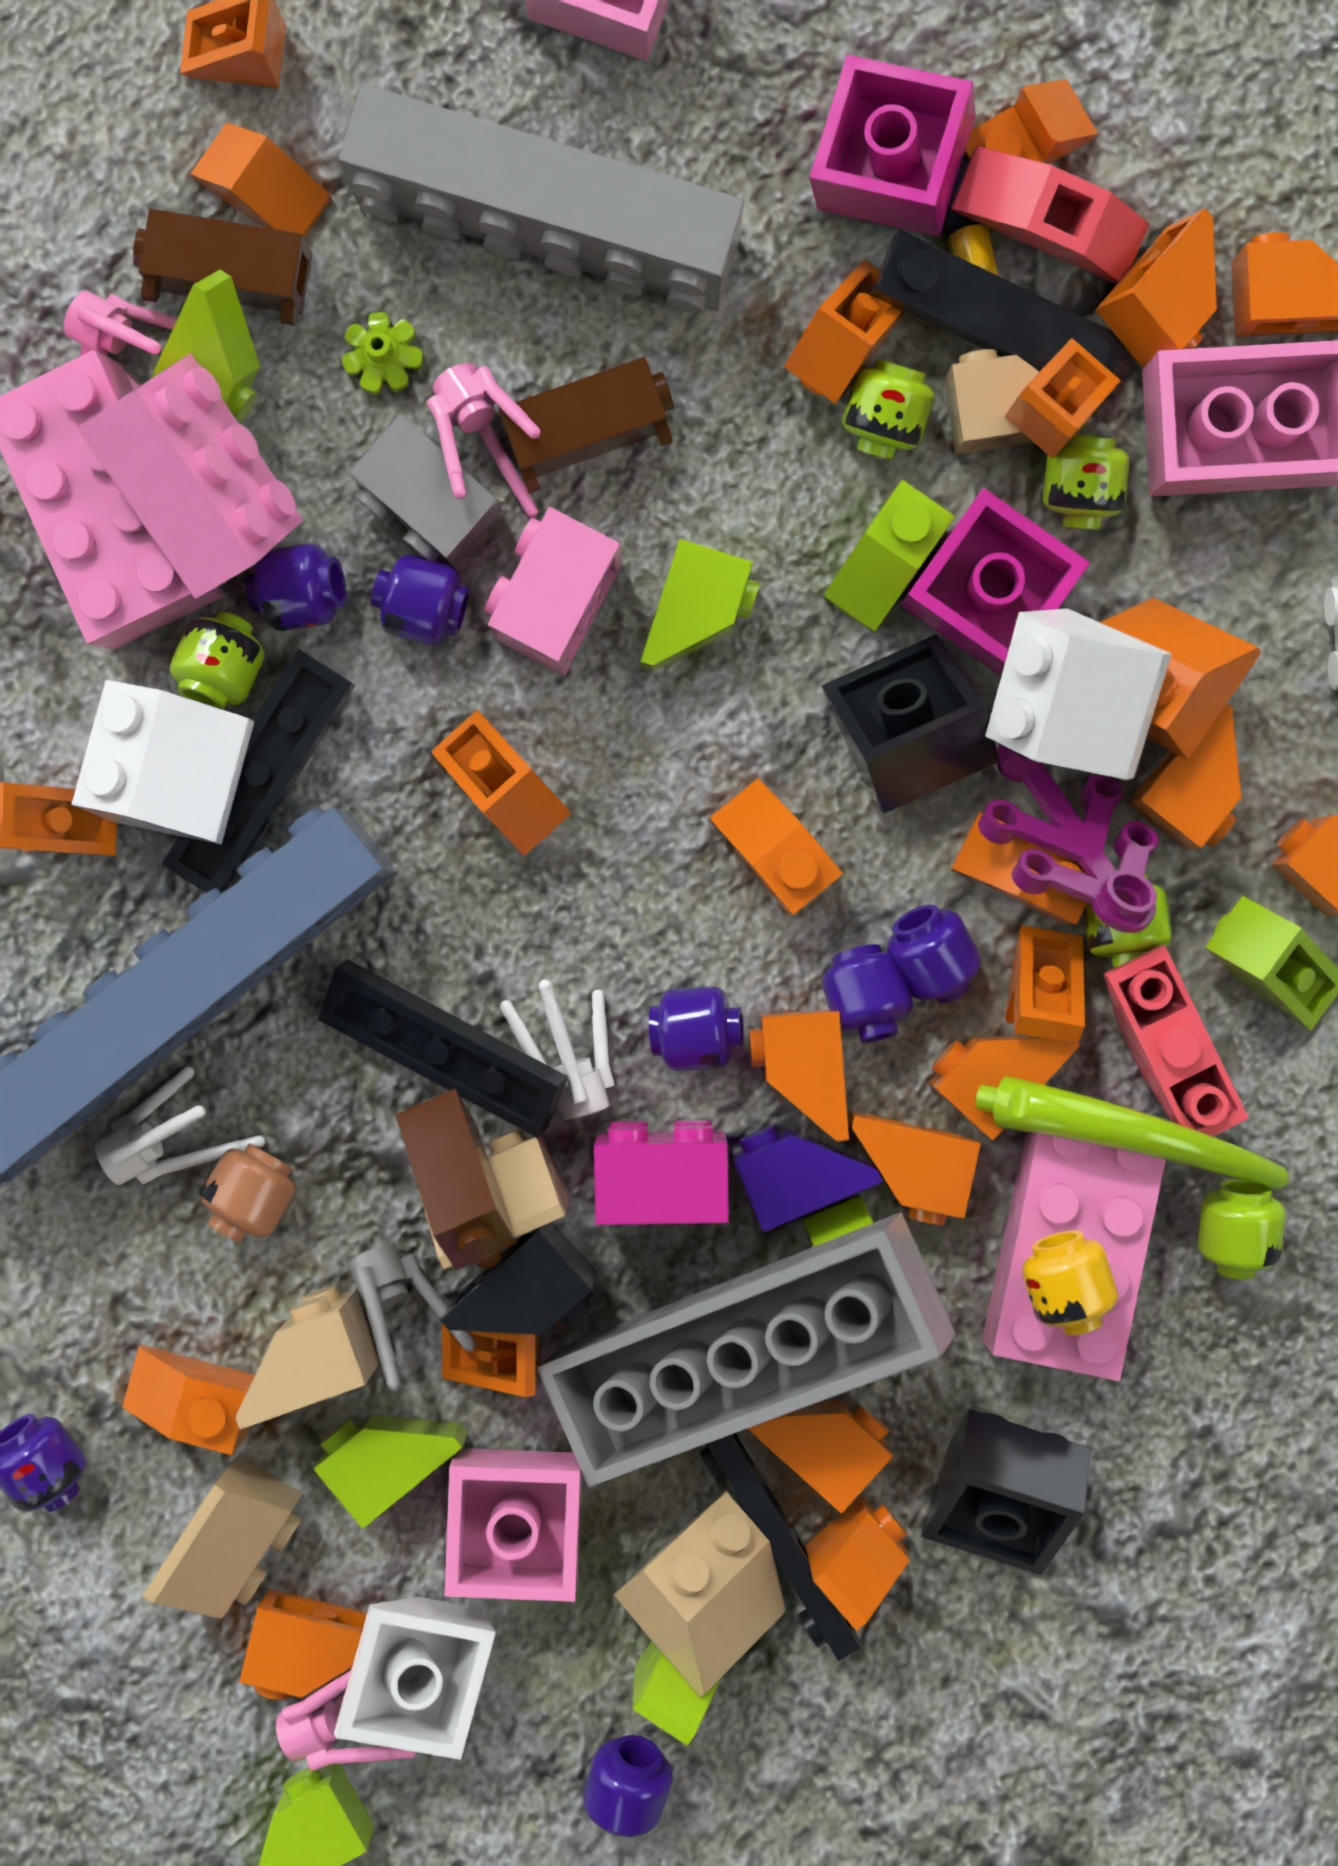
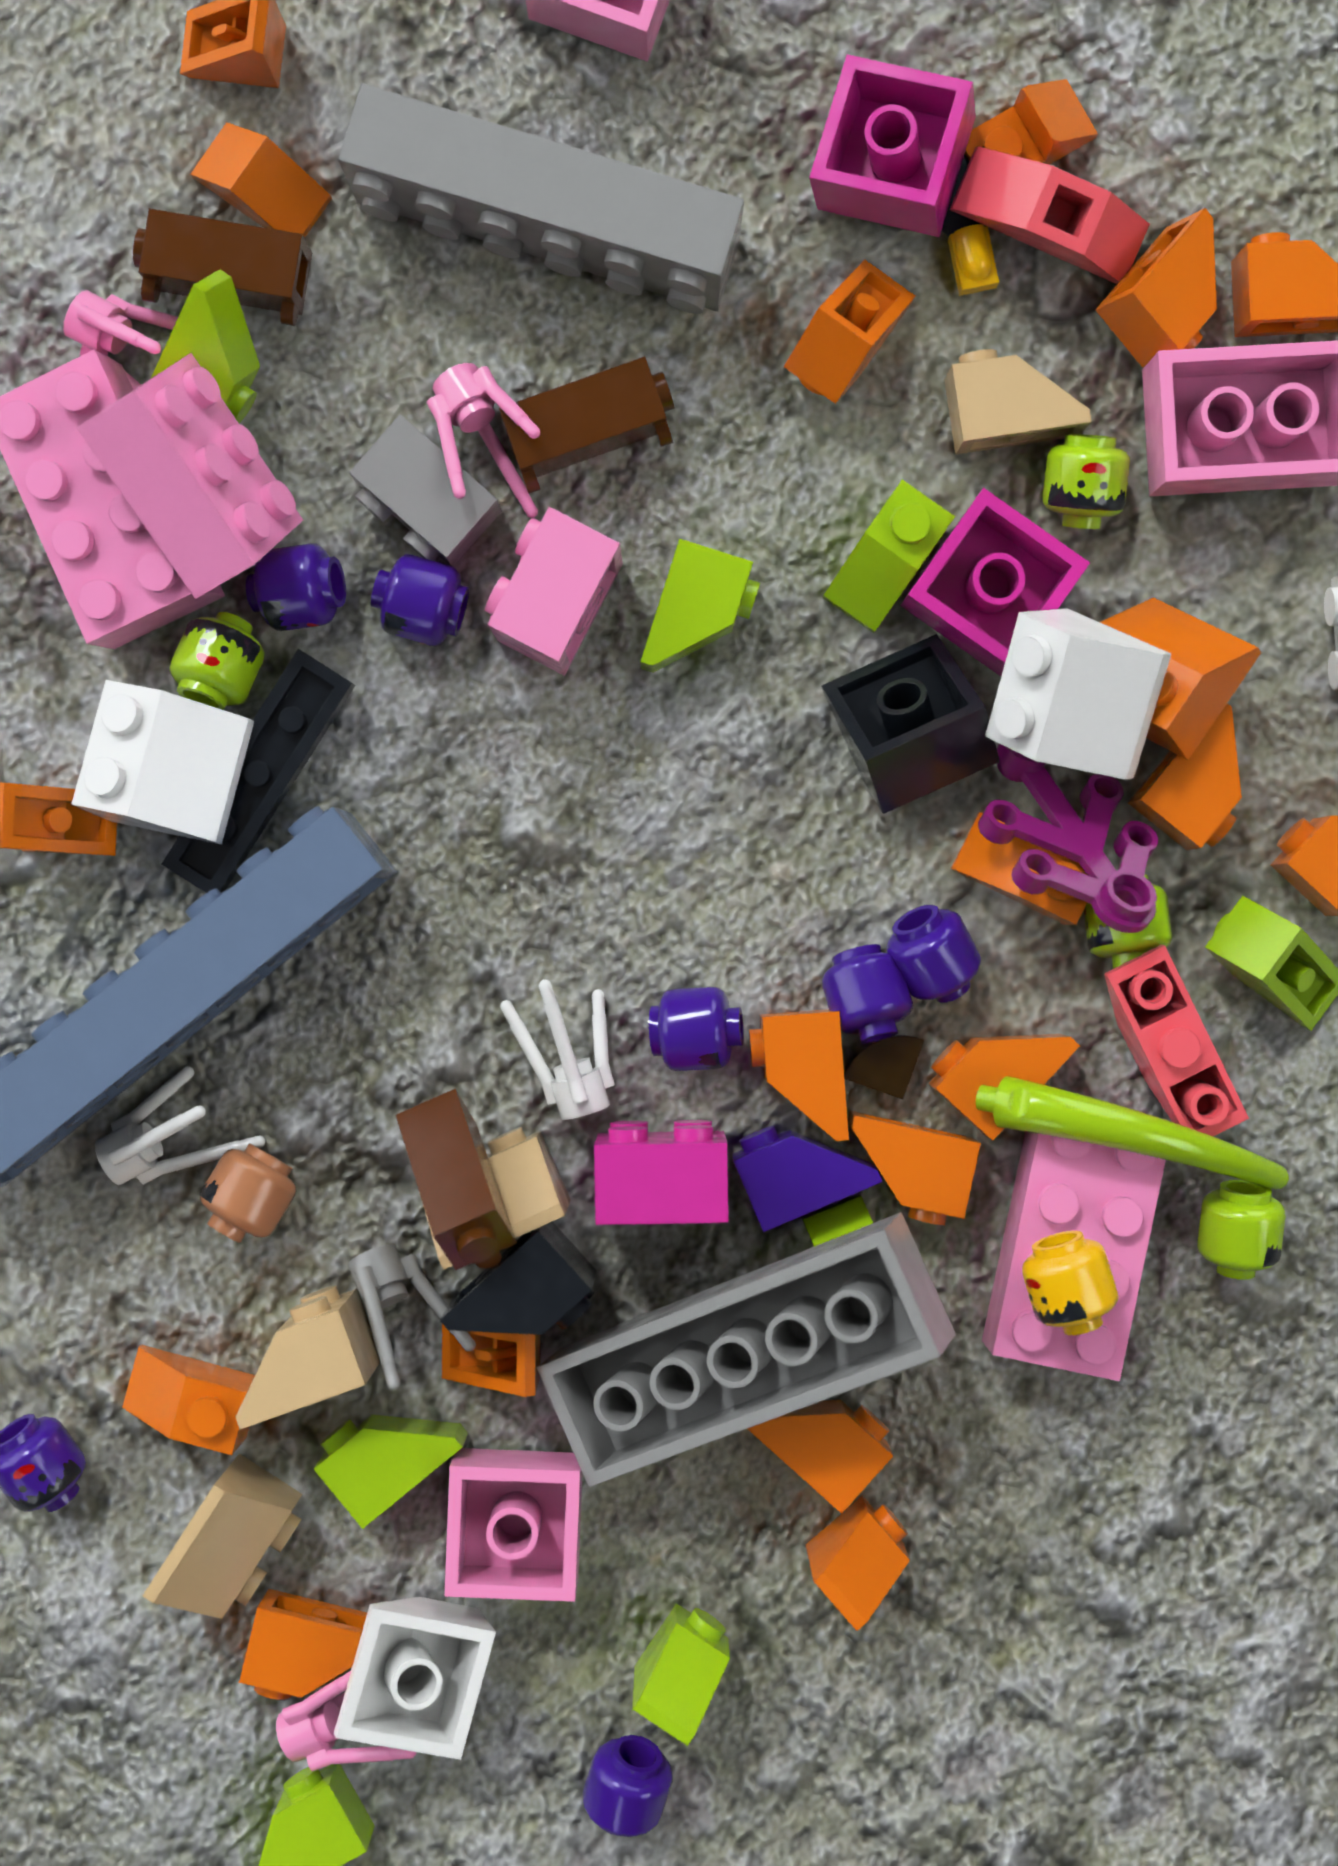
(382, 353): lime plant -> none
(442, 1048): black plate -> none
(500, 783): orange slope -> none
(707, 1593): tan slope -> none
(776, 847): orange slope -> none
(822, 1620): black plate -> none
(886, 1064): none -> dark brown tile
(888, 408): lime head -> none
(984, 306): black plate -> none
(1008, 1492): black slope -> none
(1047, 985): orange slope -> none
(1061, 397): orange slope -> none

